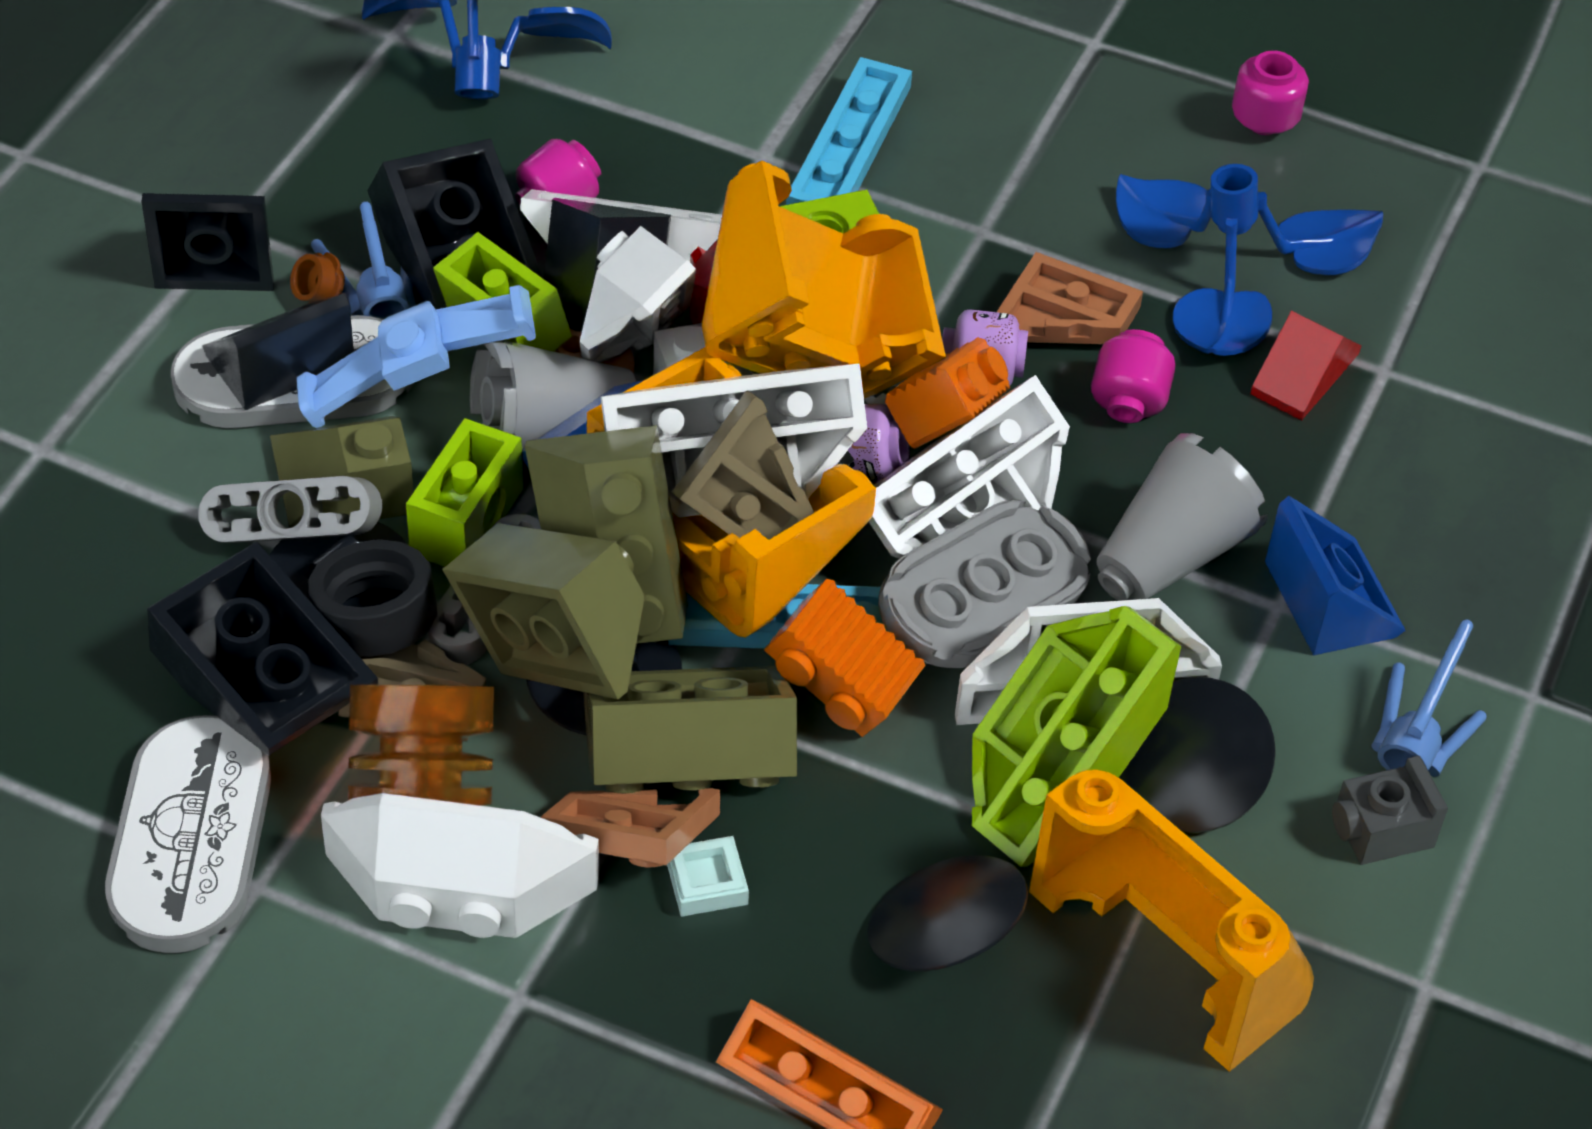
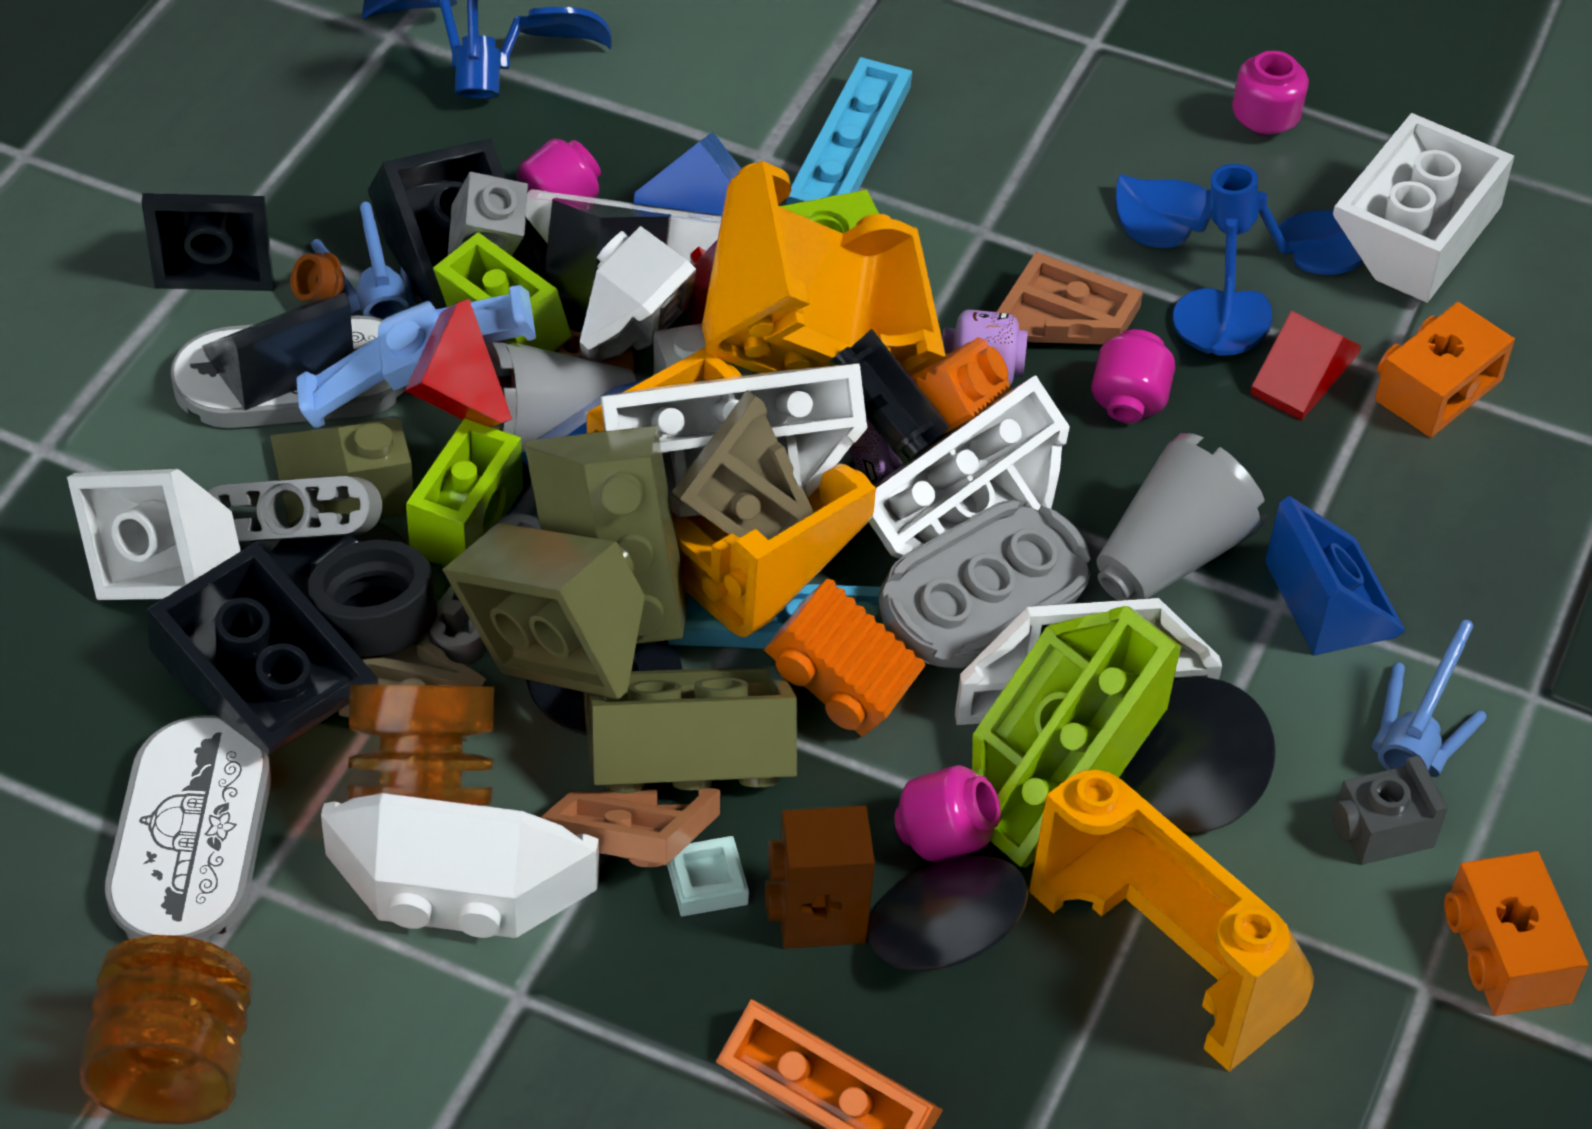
(149, 531): none -> white slope
(166, 1030): none -> clear orange wheel
(458, 370): none -> red slope
(489, 207): none -> light grey brick
(693, 181): none -> blue slope
(821, 877): none -> reddish brown brick
(893, 398): none -> black hinge
(947, 813): none -> dark pink head
(1422, 204): none -> white slope
(1443, 368): none -> orange brick
(1515, 933): none -> orange brick

